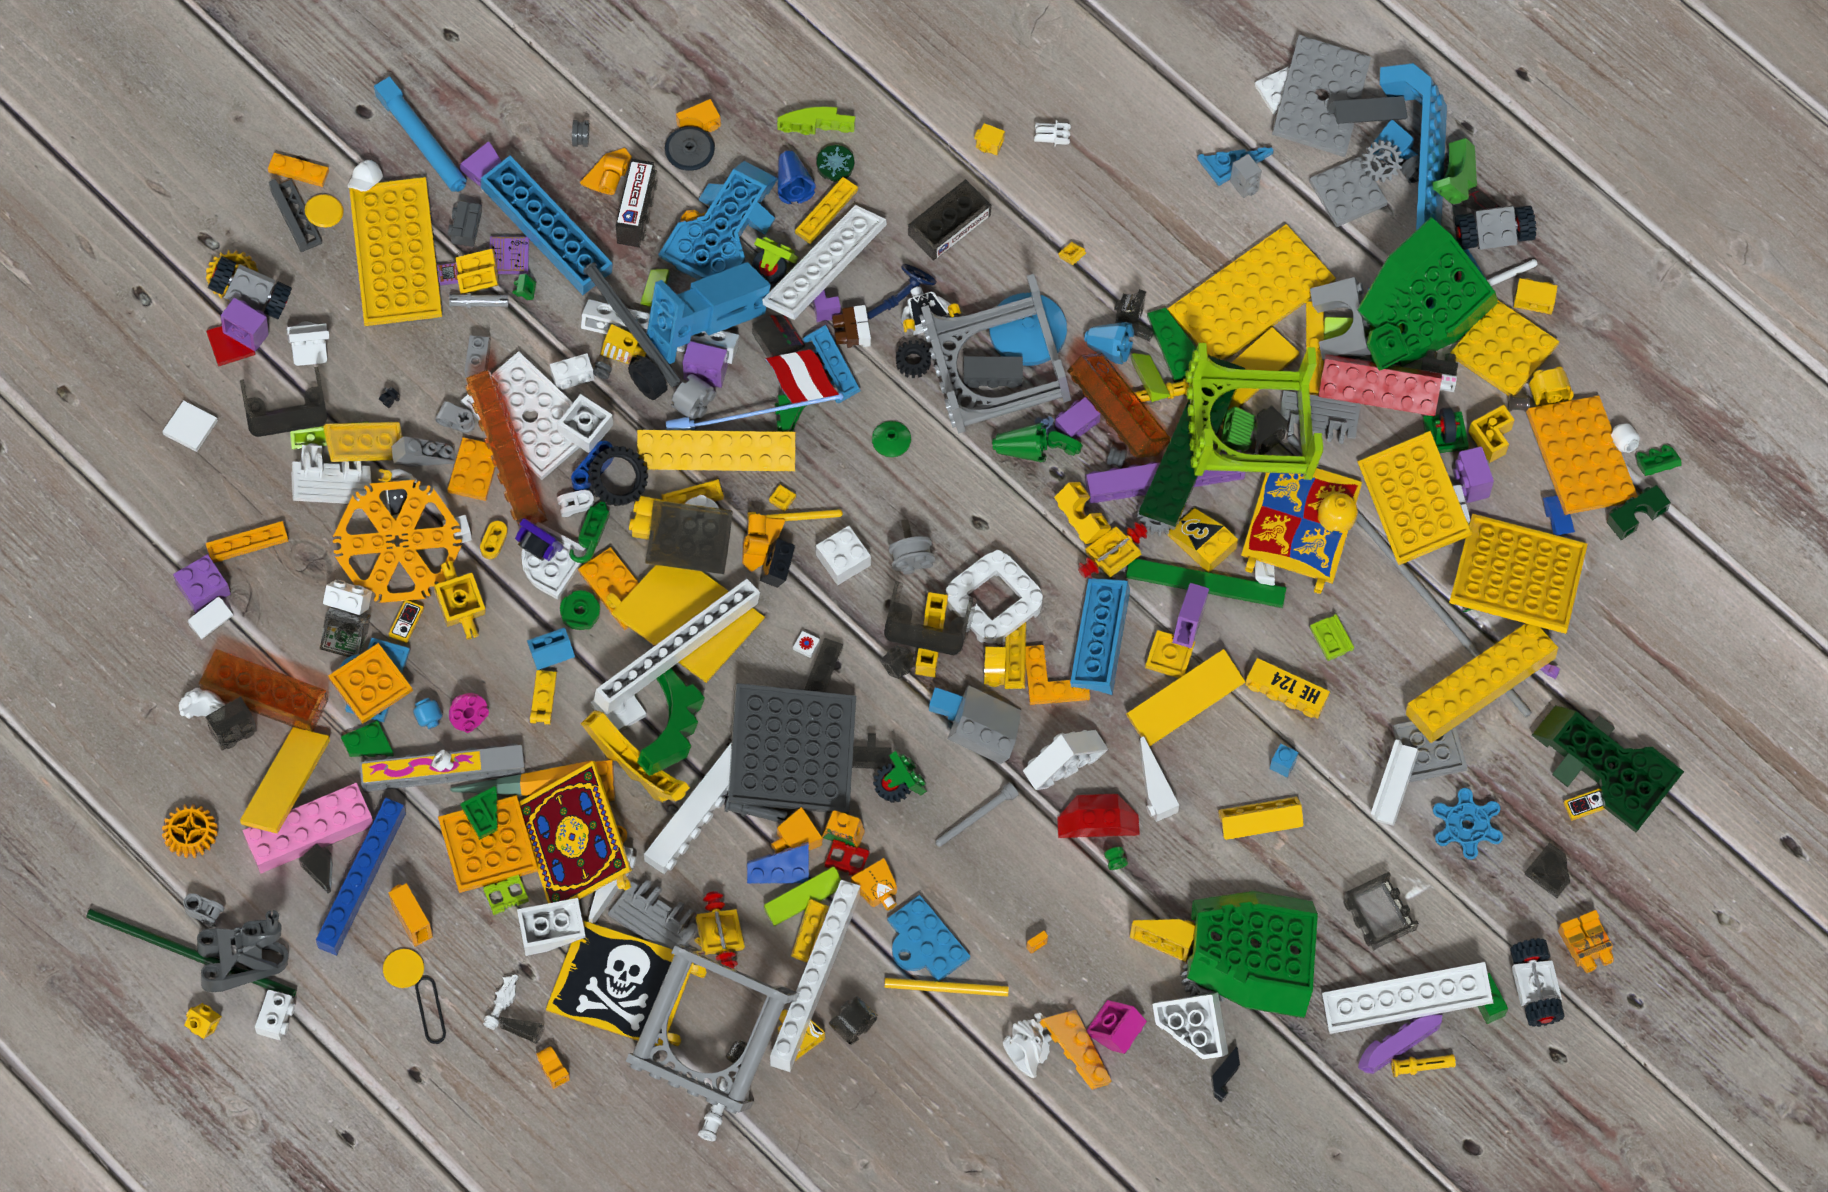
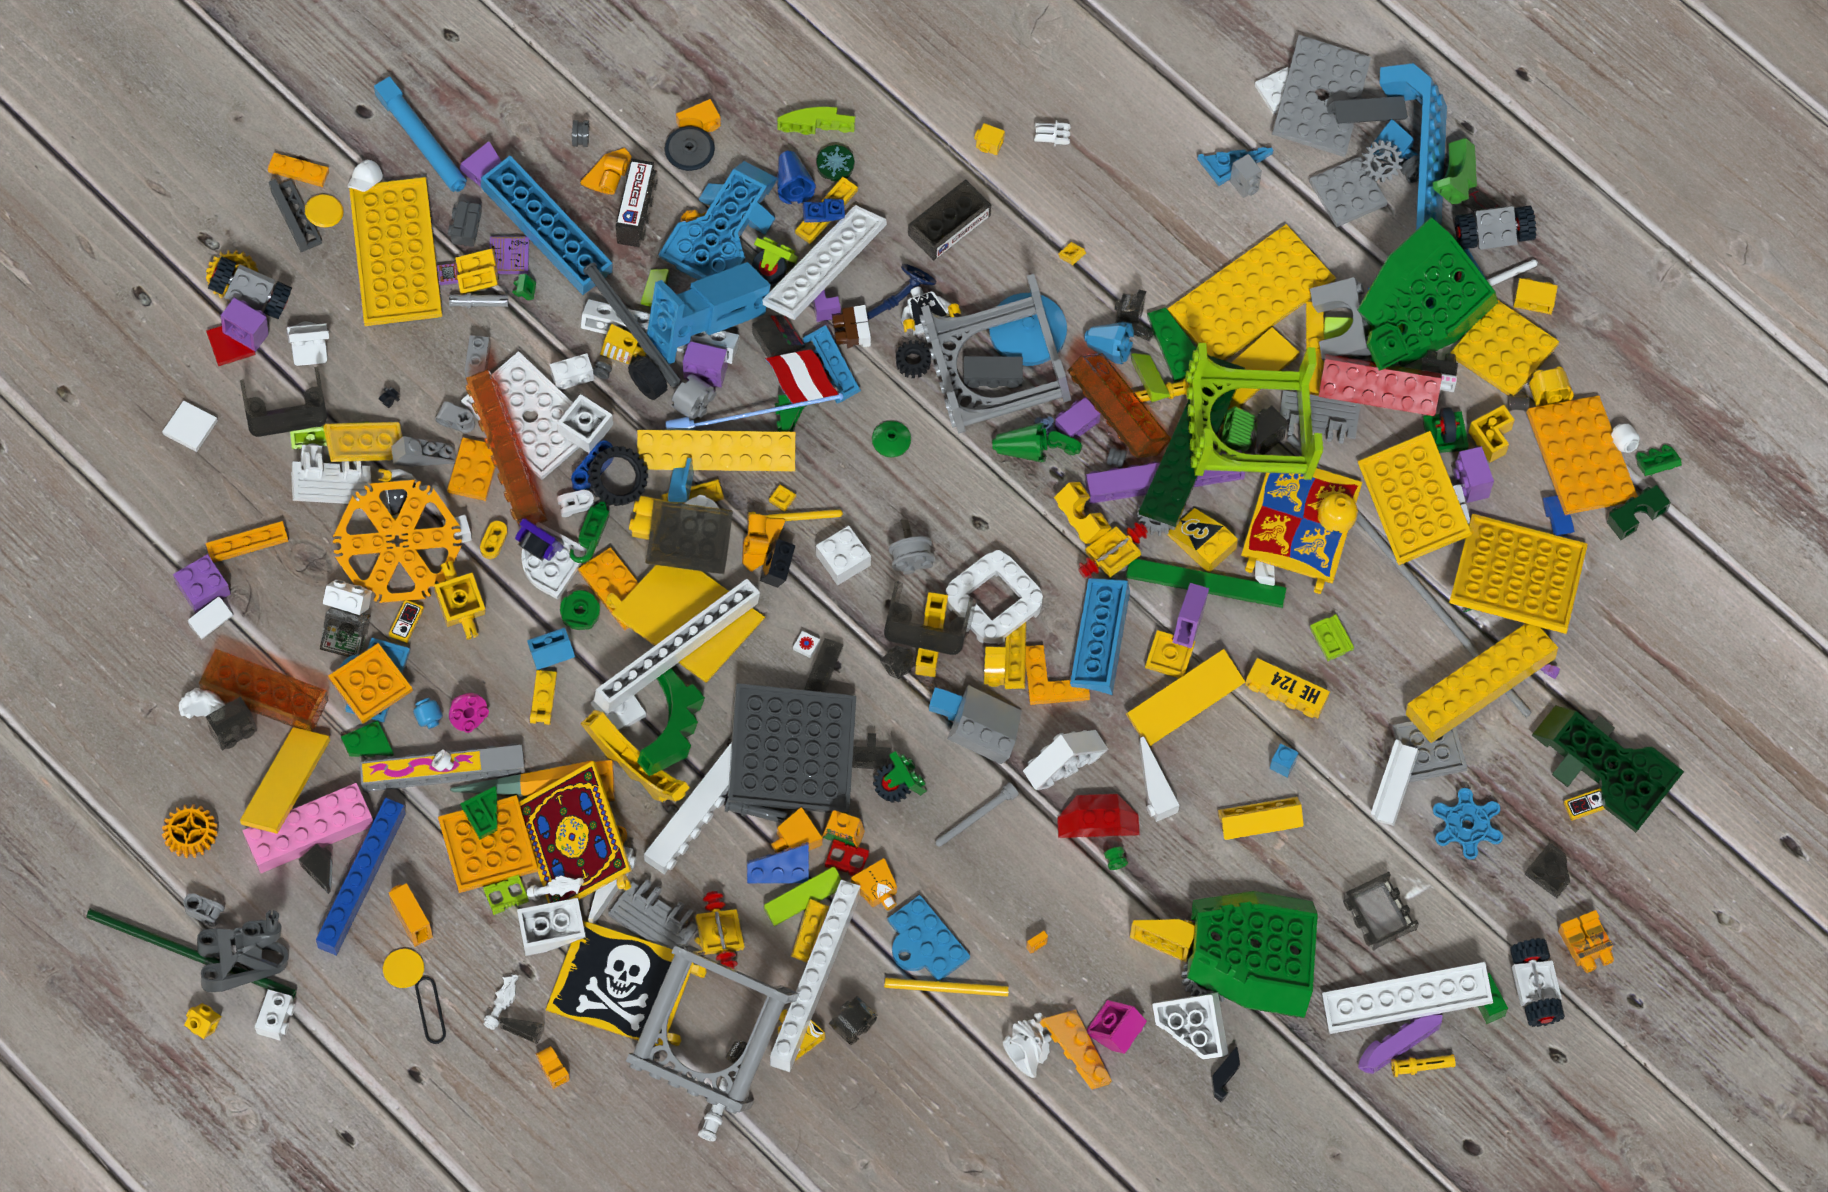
(558, 886): none -> white piece
(681, 483): none -> dark azure panel
(823, 211): none -> blue slope

